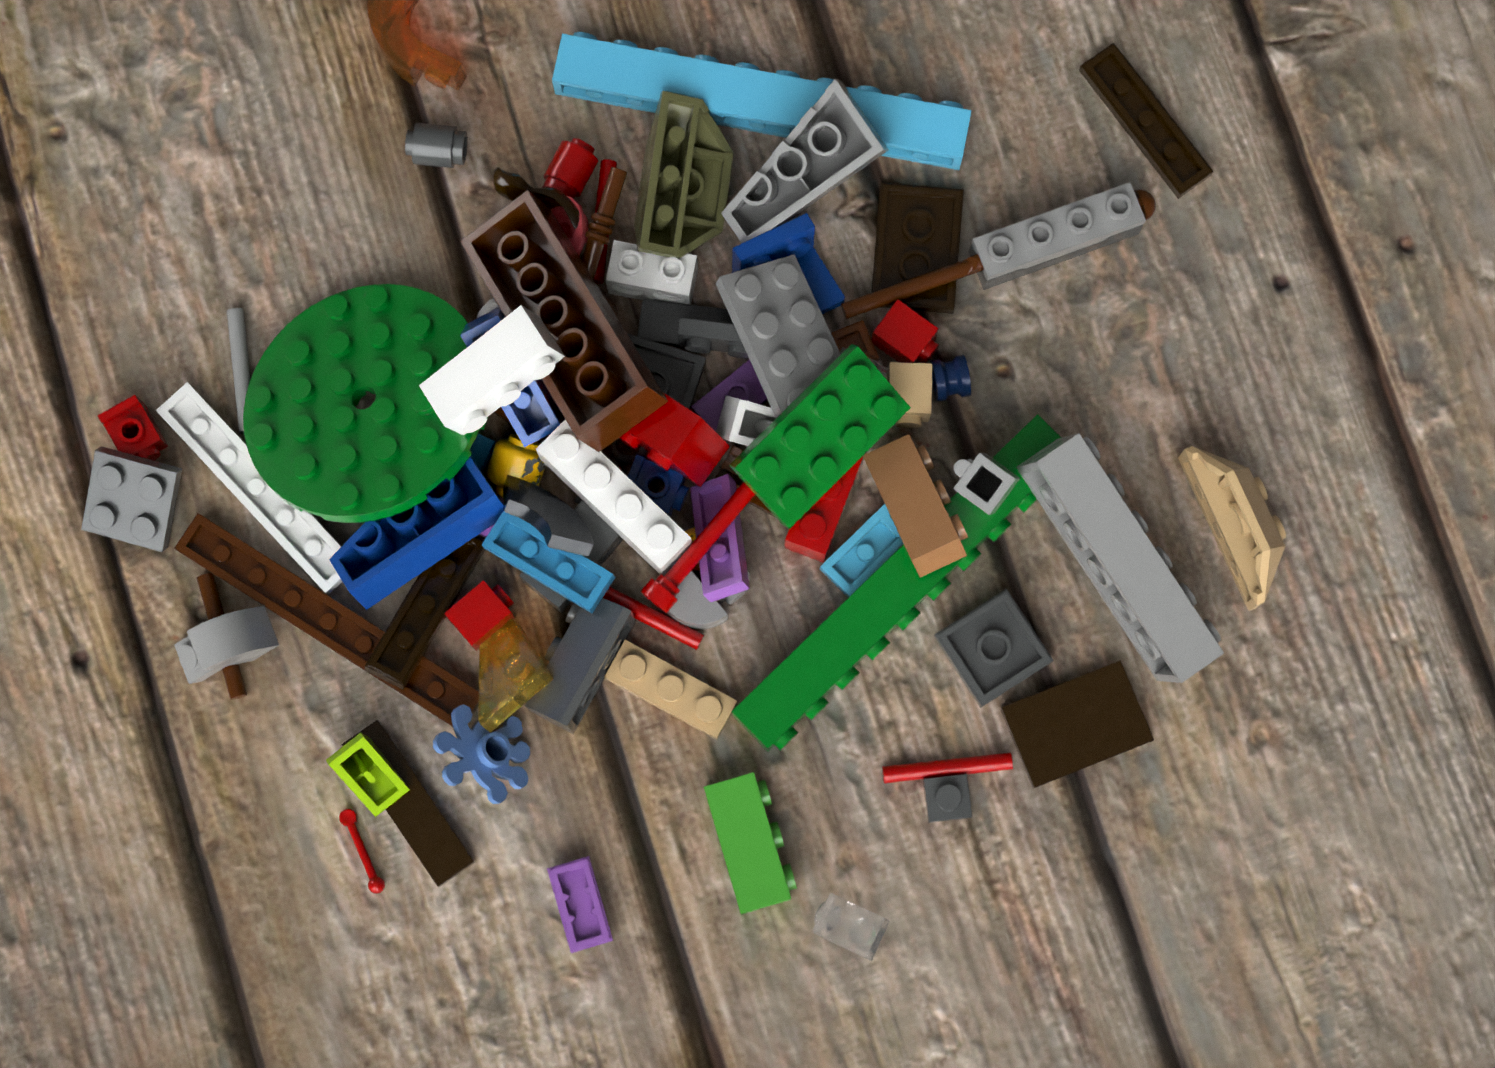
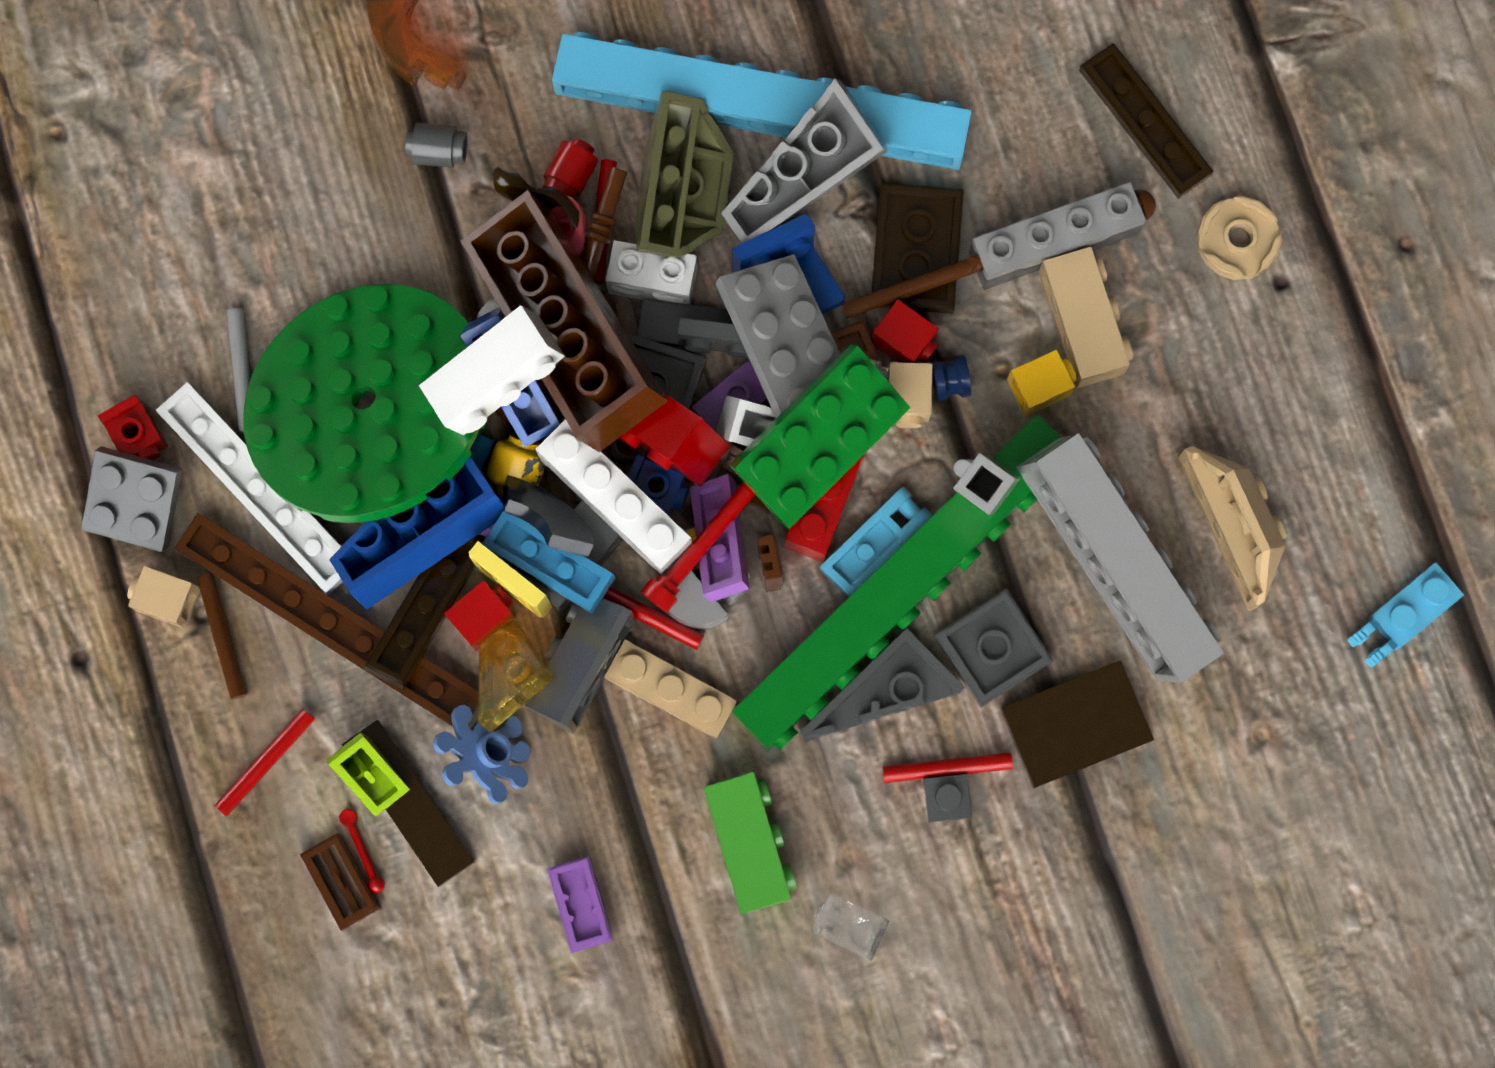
(163, 596): none -> tan brick
(225, 642): light grey brick -> none
(264, 762): none -> red bar
(357, 913): none -> reddish brown tile
(510, 580): none -> light yellow tile
(770, 563): none -> reddish brown tile
(894, 682): none -> dark grey wing
(917, 504): medium nougat brick -> none
(1042, 382): none -> yellow brick
(1085, 316): none -> tan brick
(1235, 261): none -> tan tile
(1408, 612): none -> medium azure hinge

